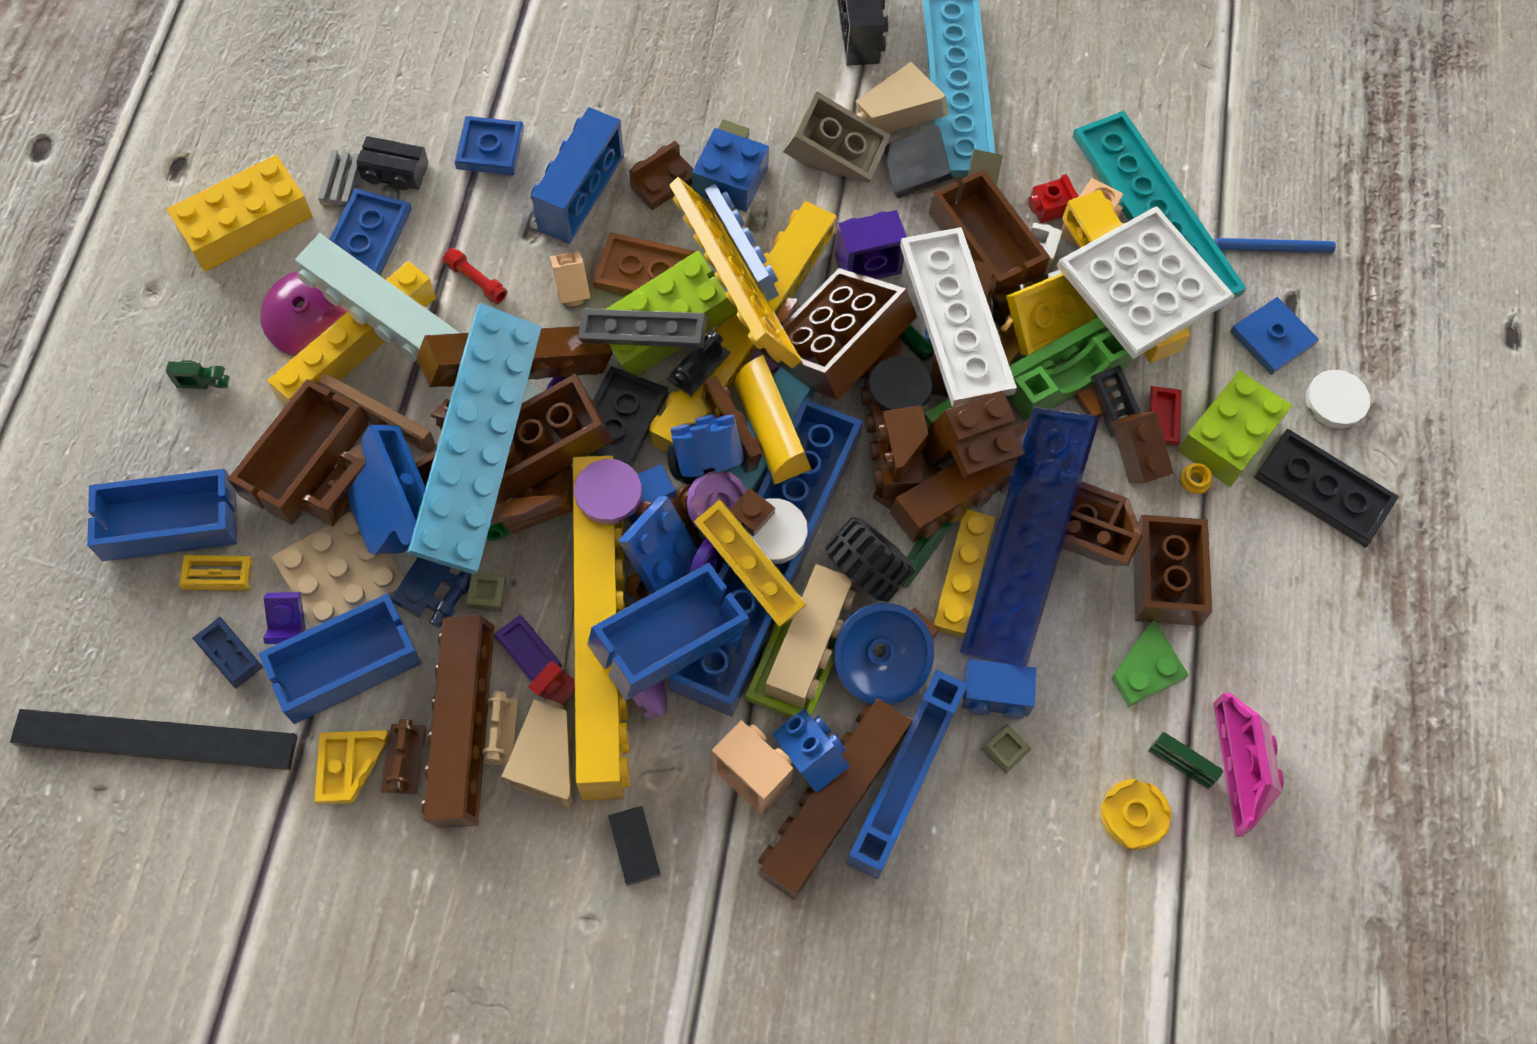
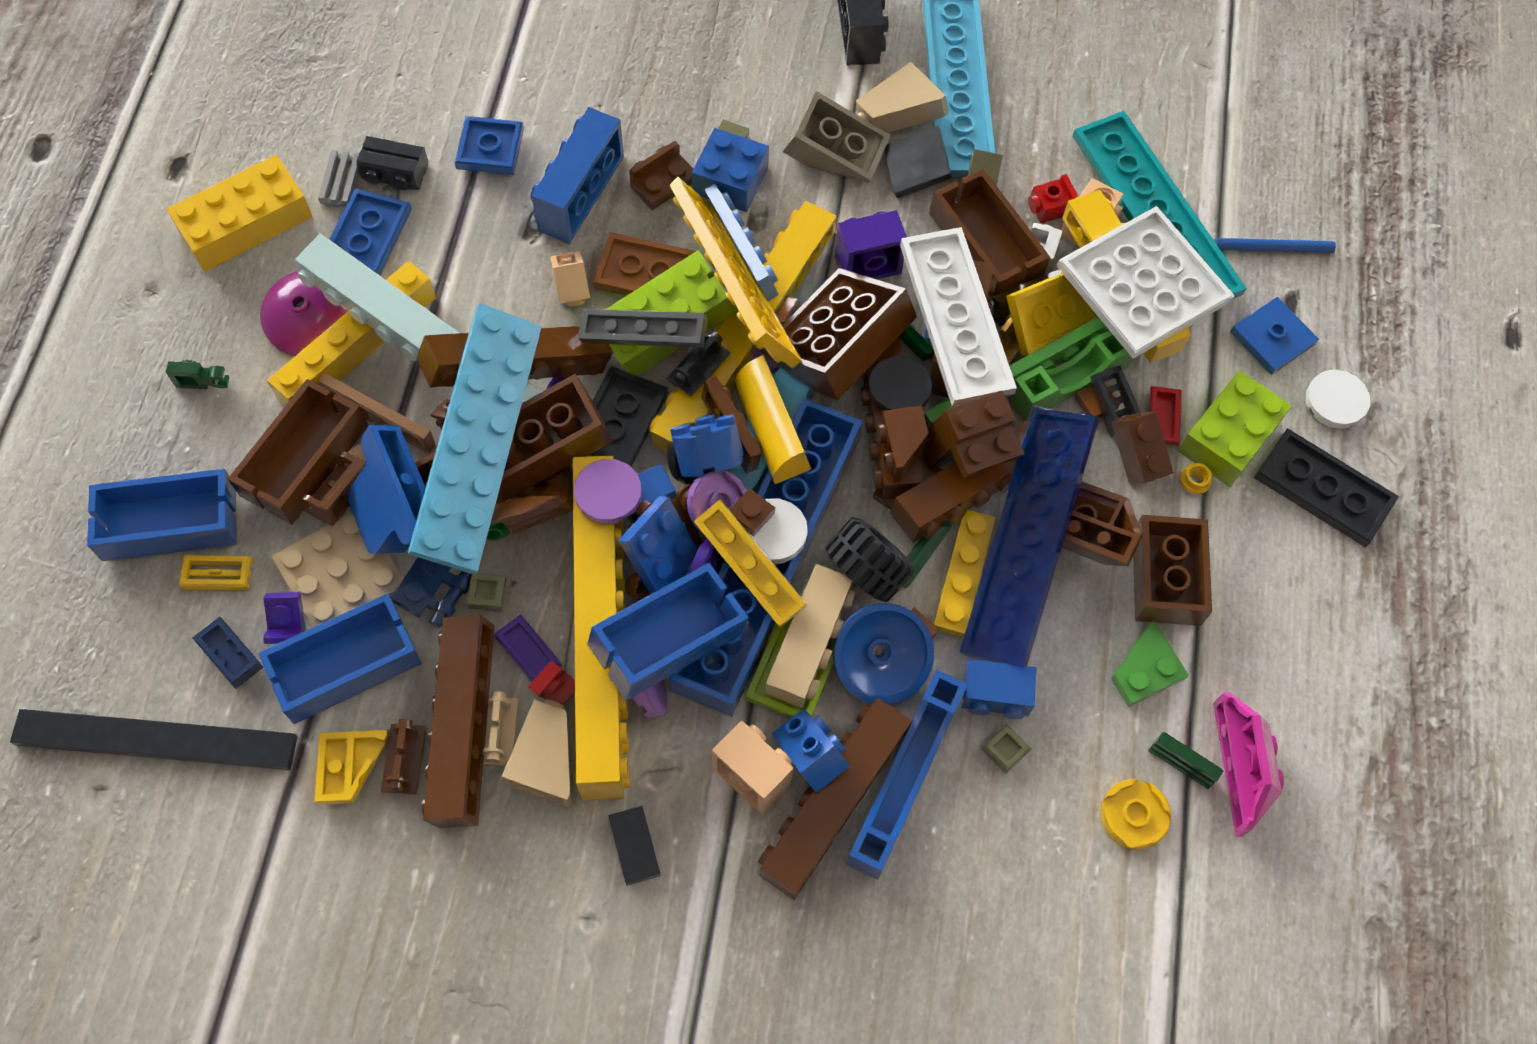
(492, 289): red bar -> none

